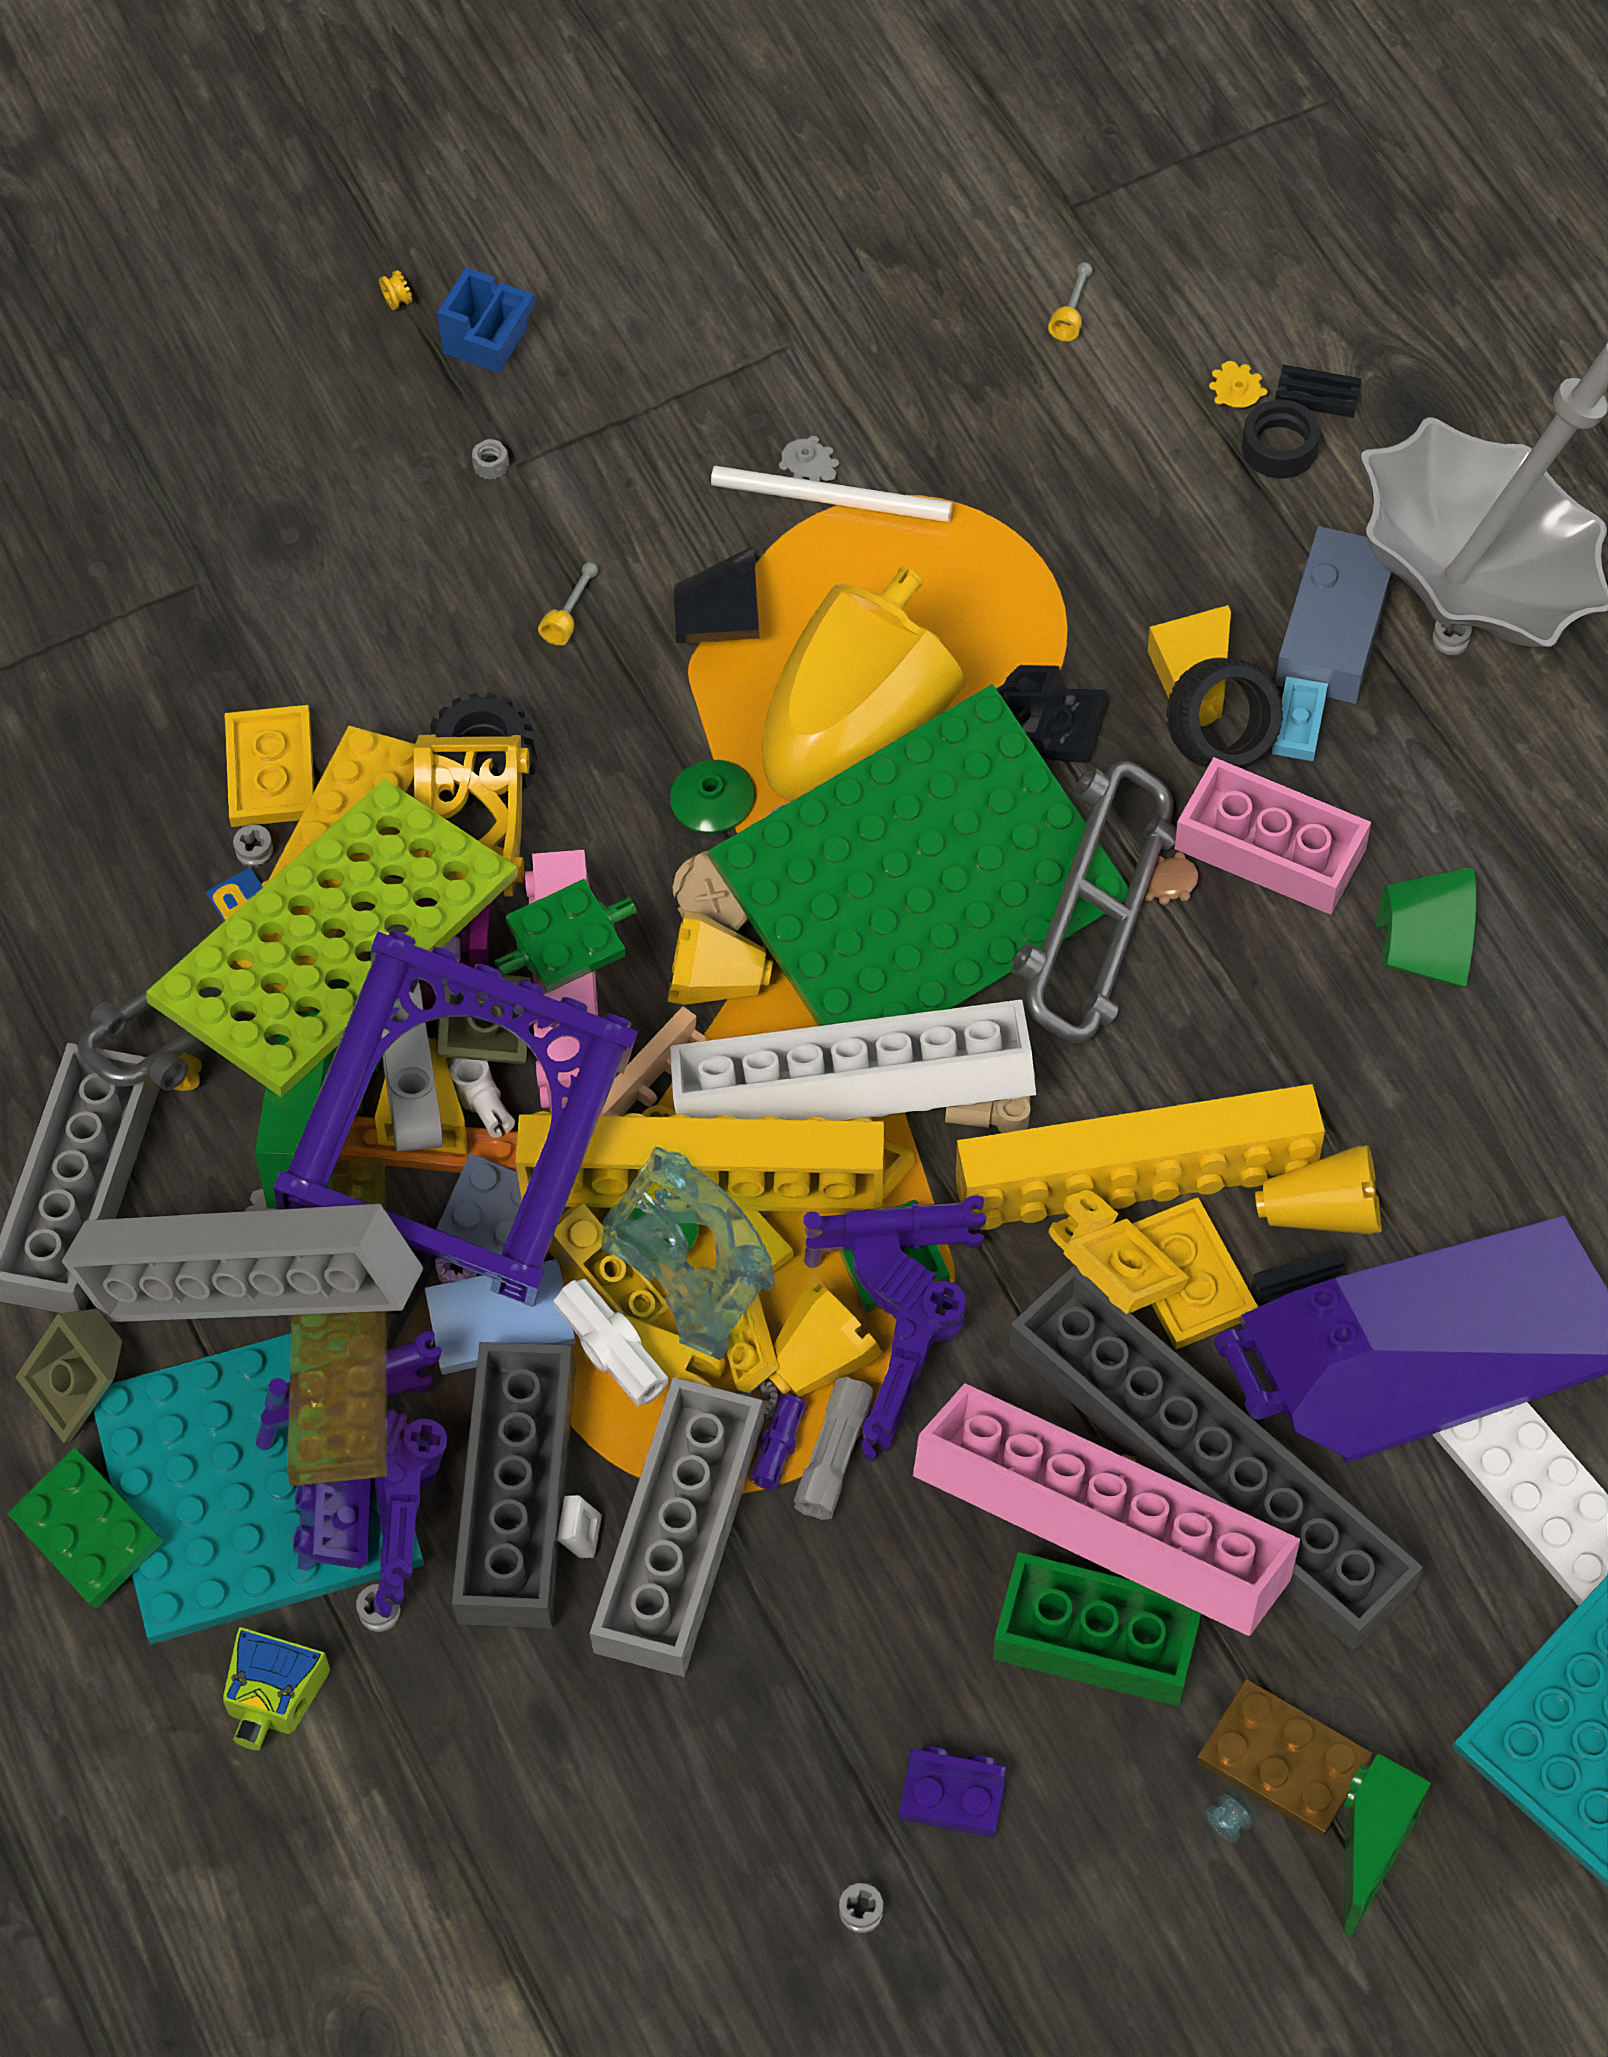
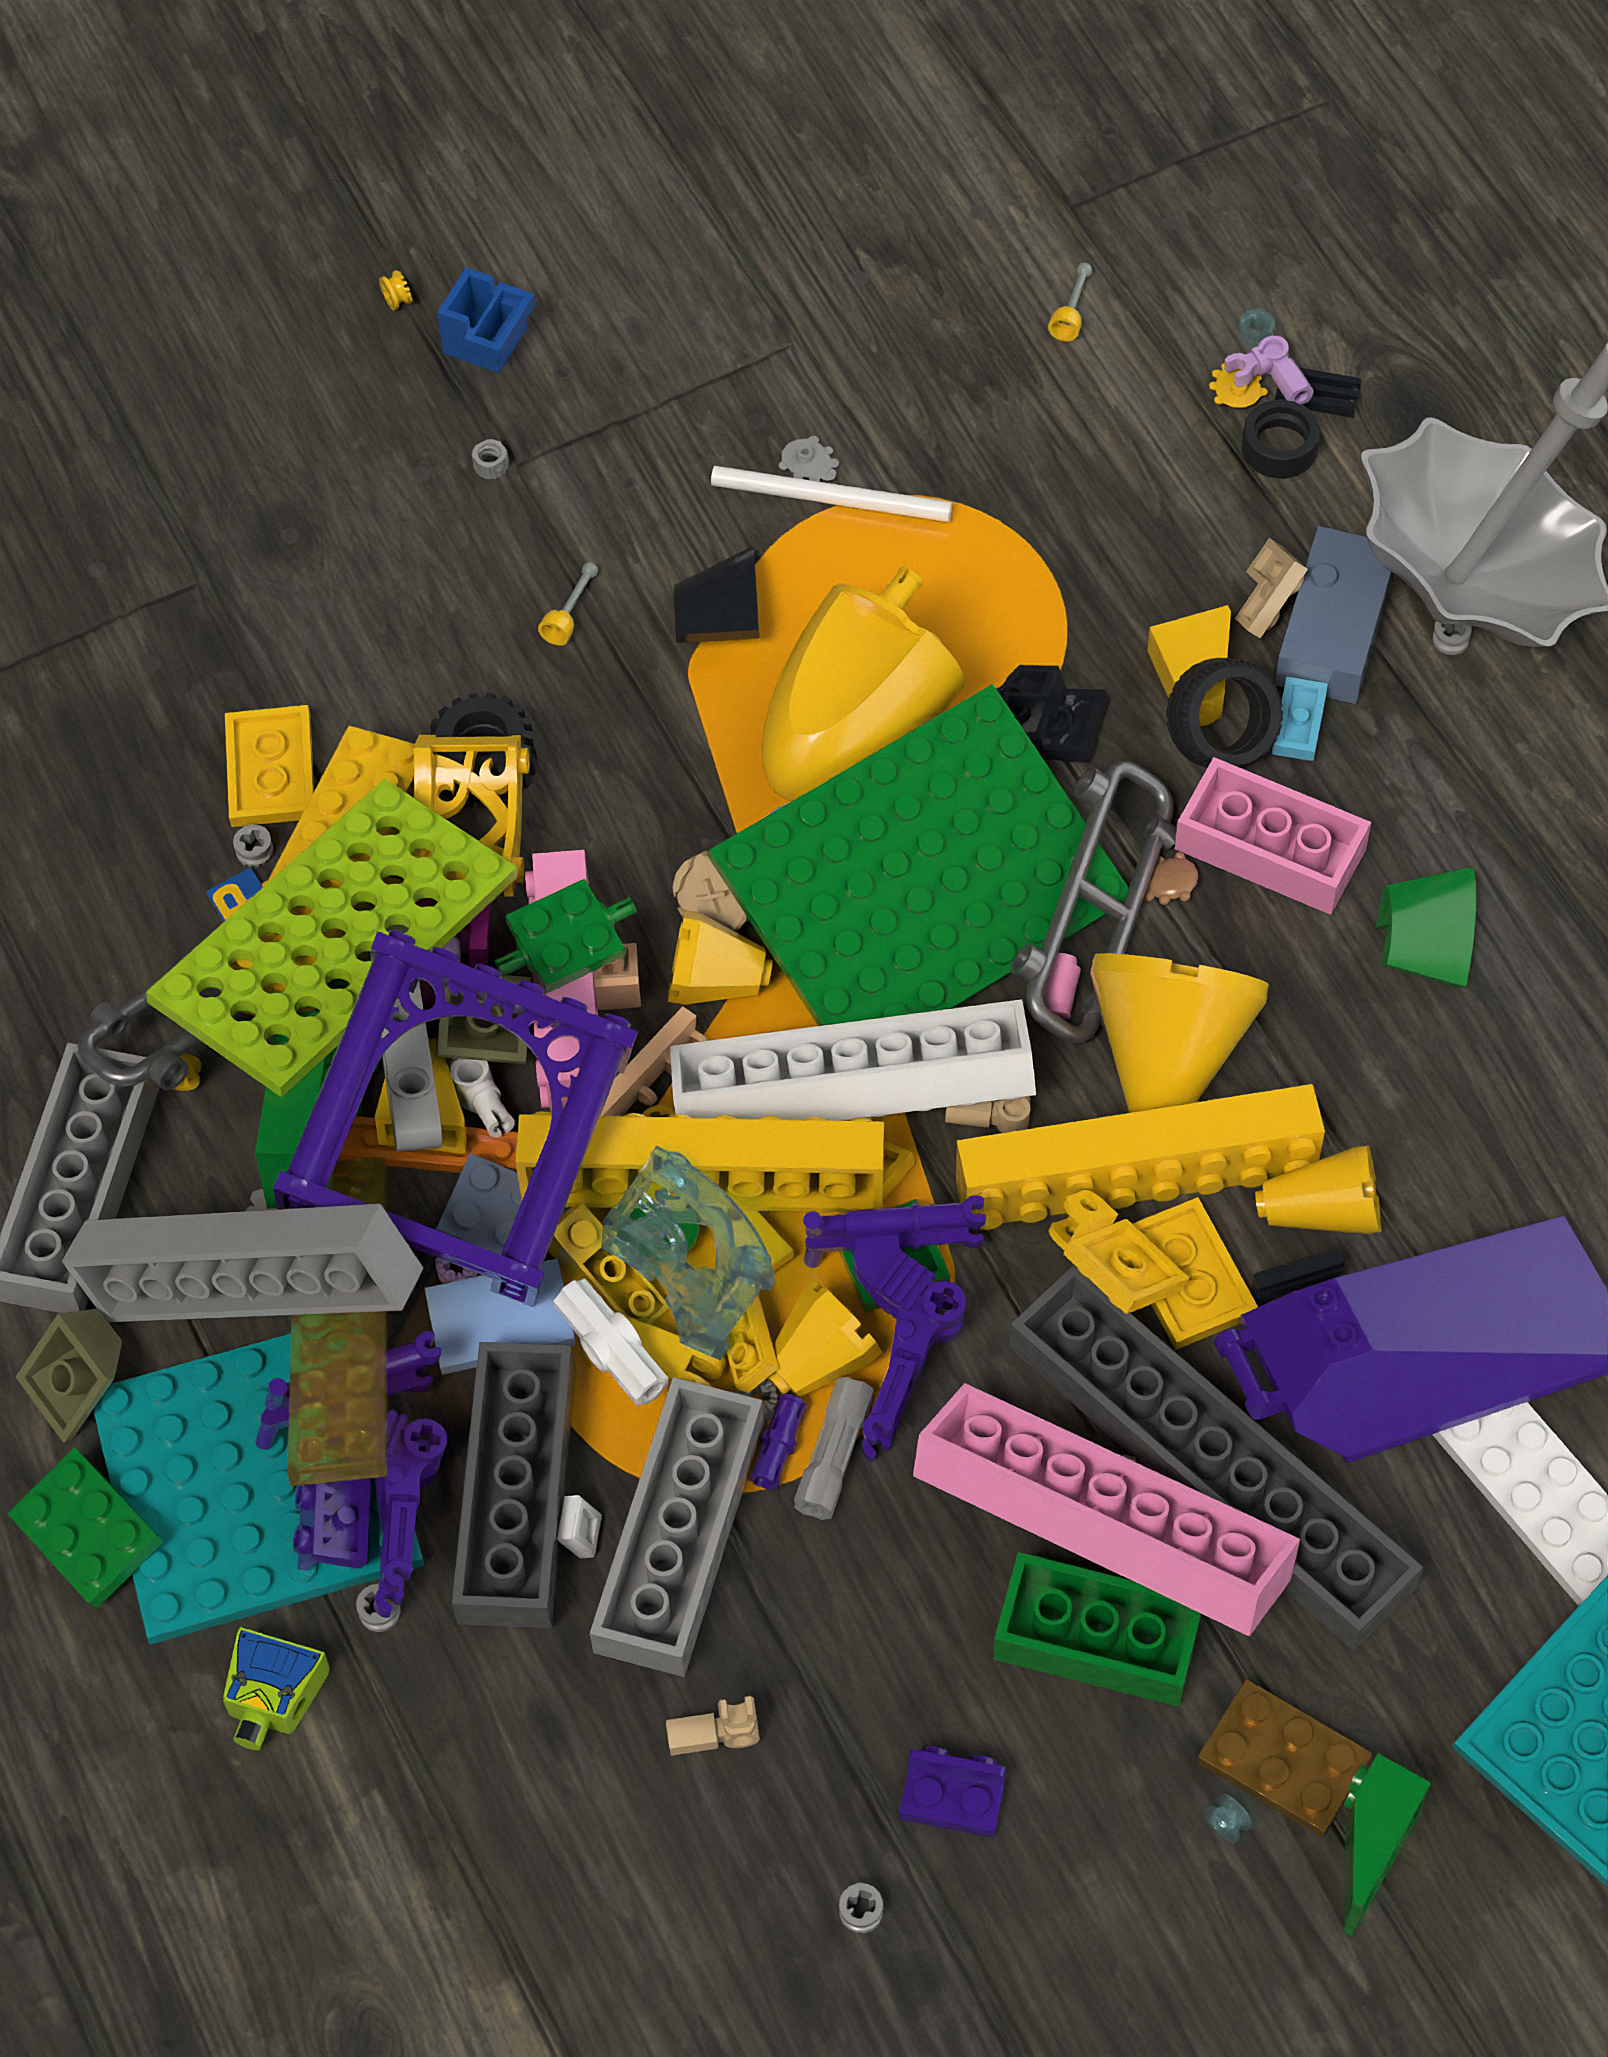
(618, 982): none -> light nougat slope
(714, 810): green dish -> none
(735, 1728): none -> tan bar
(1062, 985): none -> bright pink cone
(1171, 1024): none -> yellow cone
(1259, 319): none -> clear light blue bush
(1271, 359): none -> lavender bar
(1277, 578): none -> tan plate

